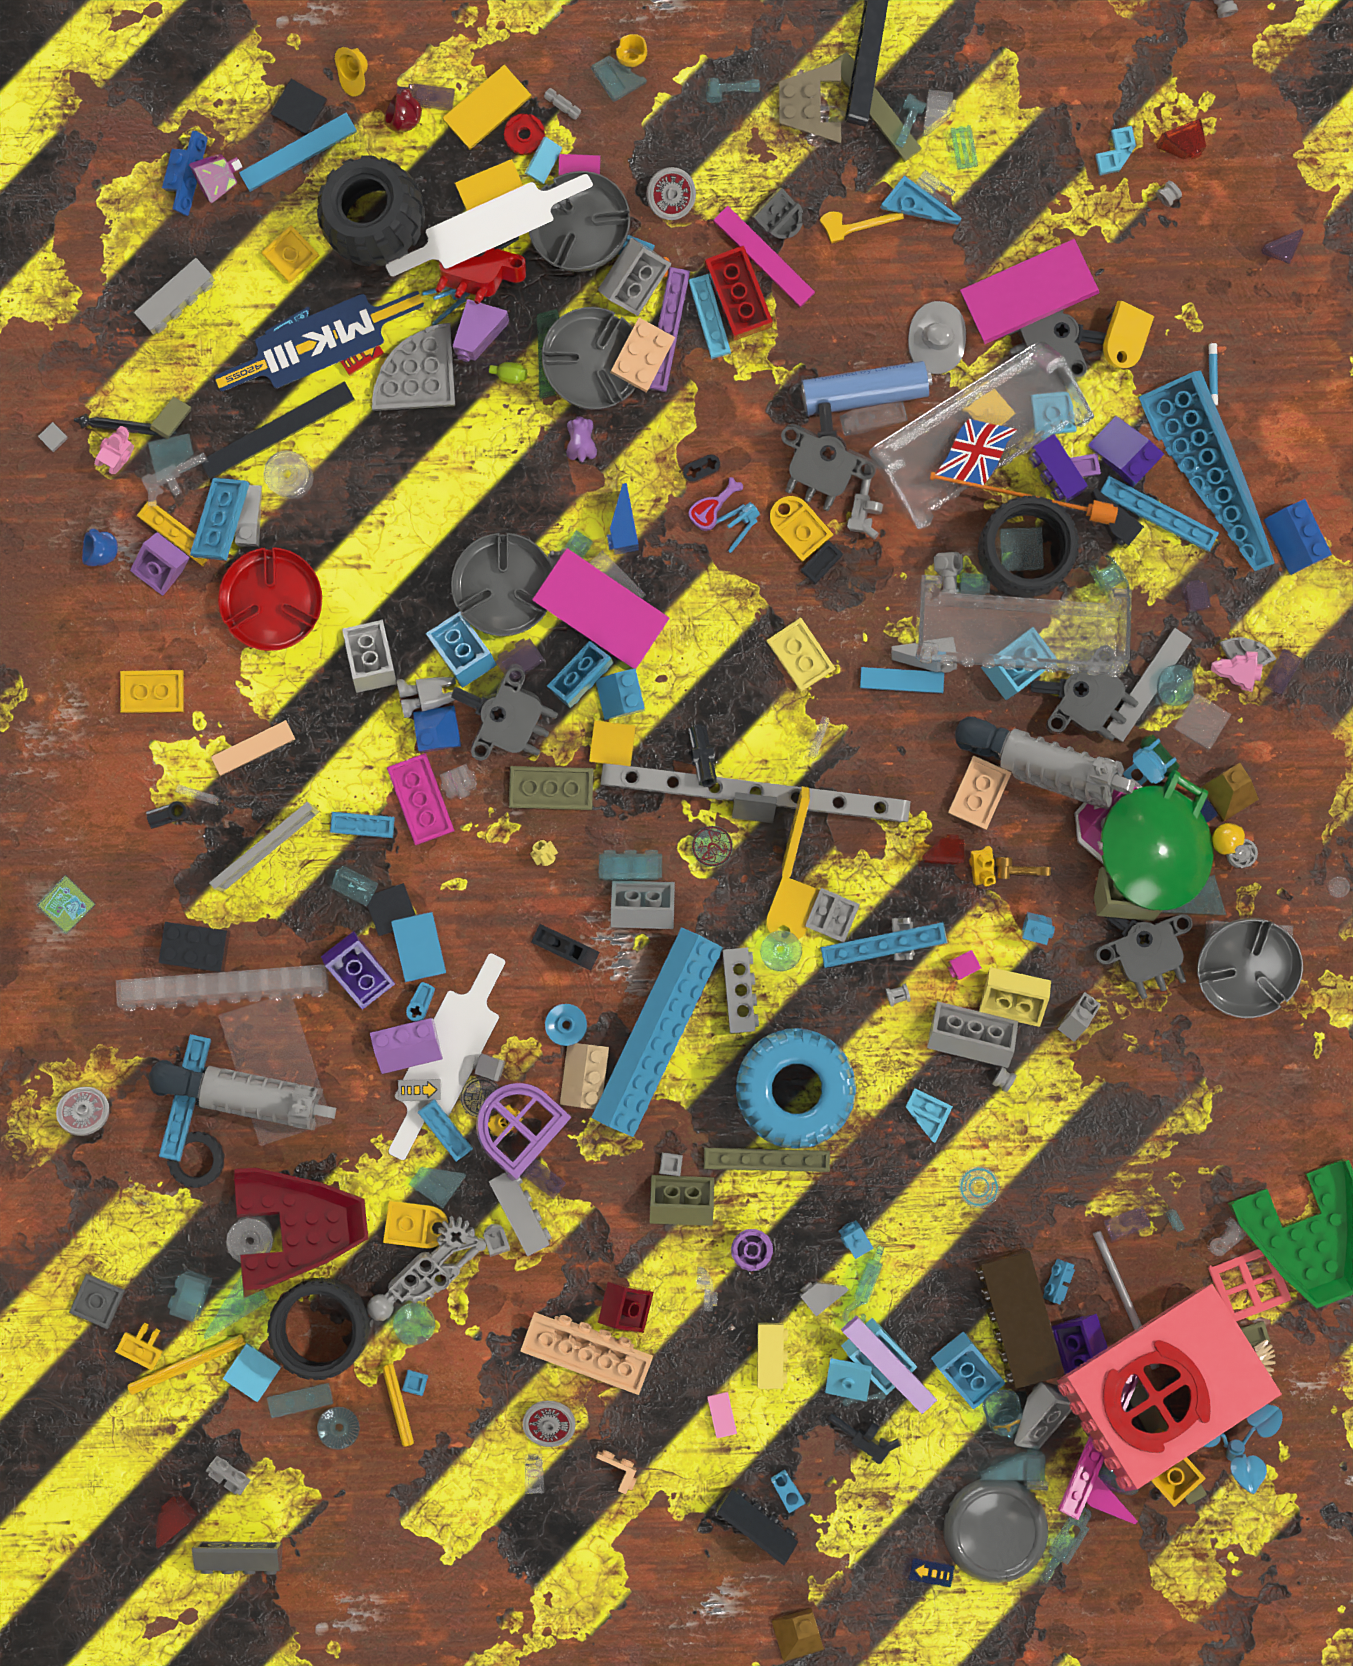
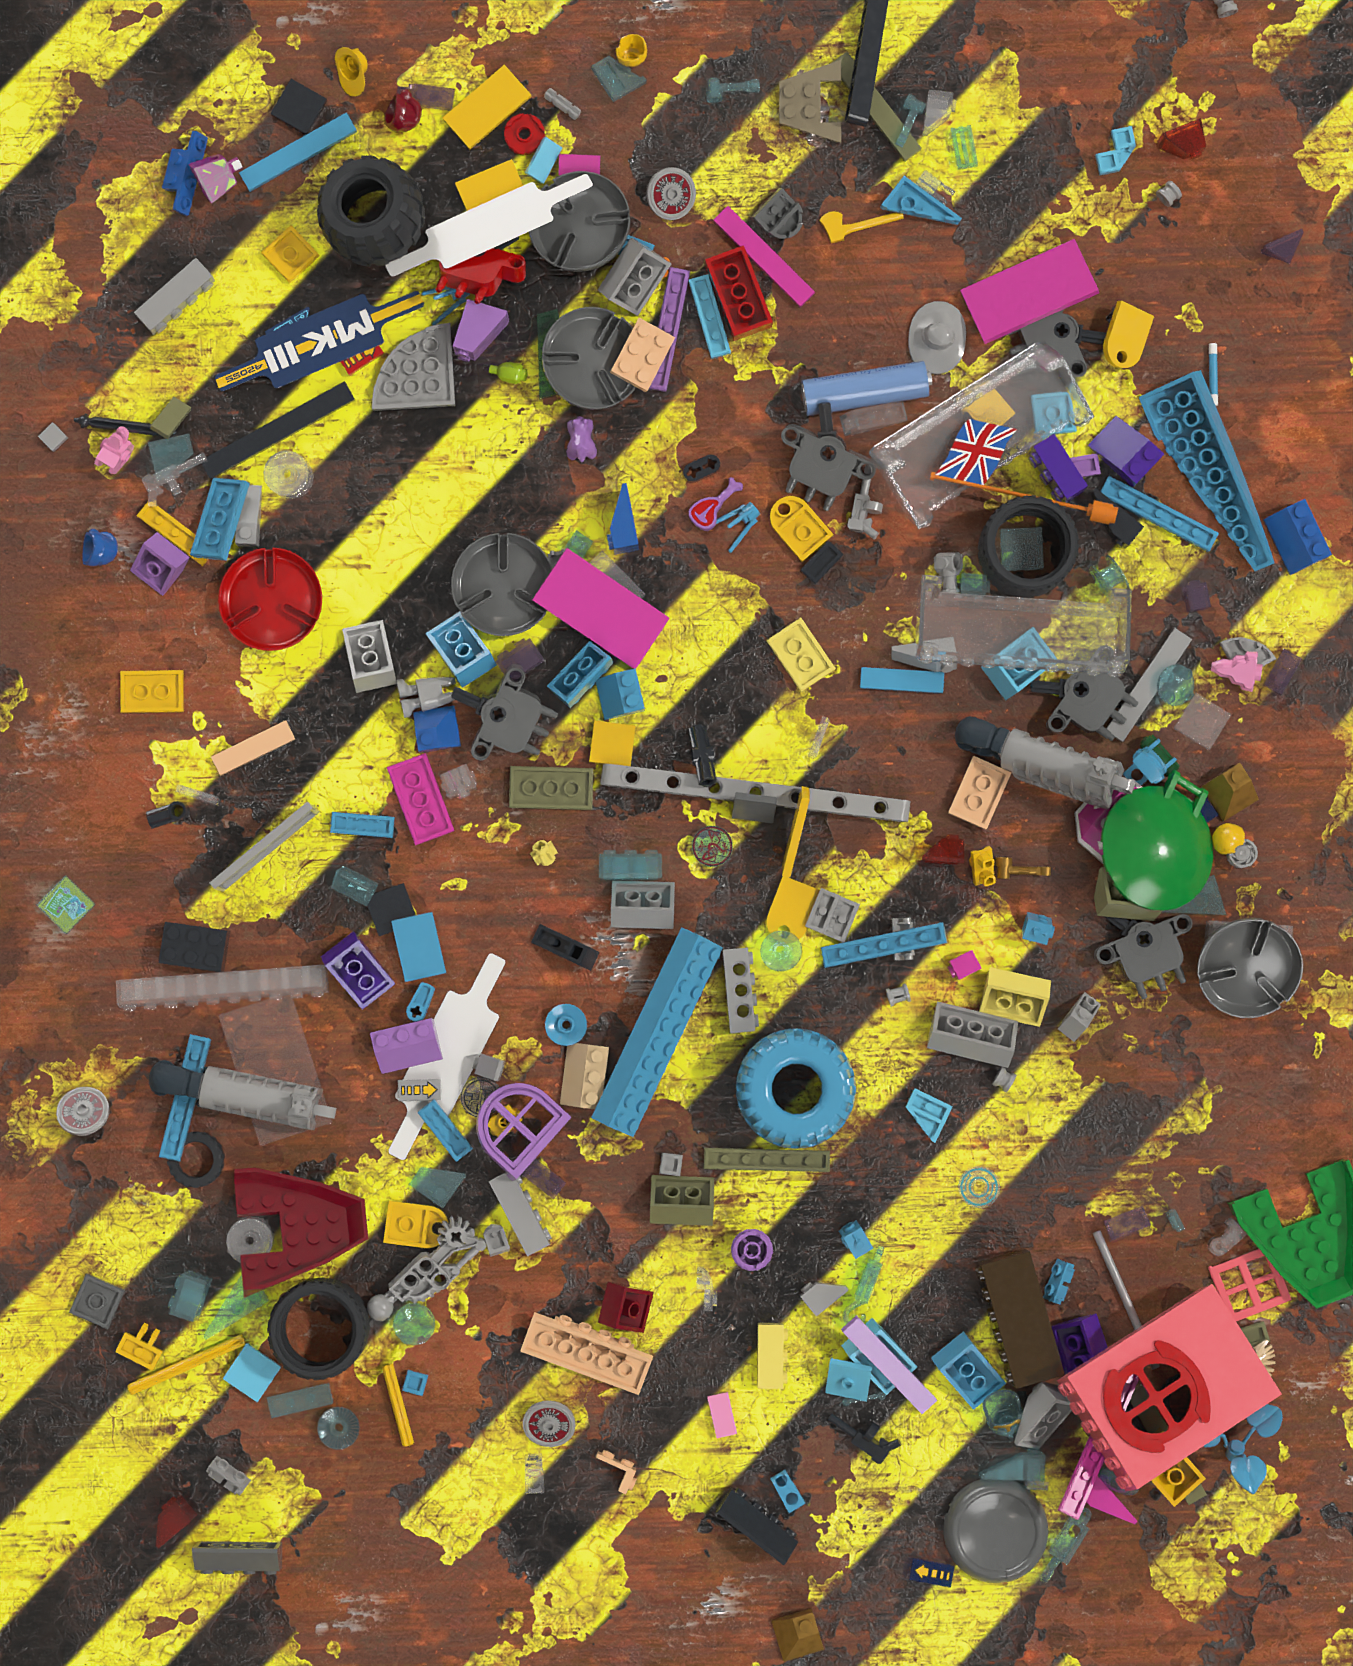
(1338, 887): clear tile -> none

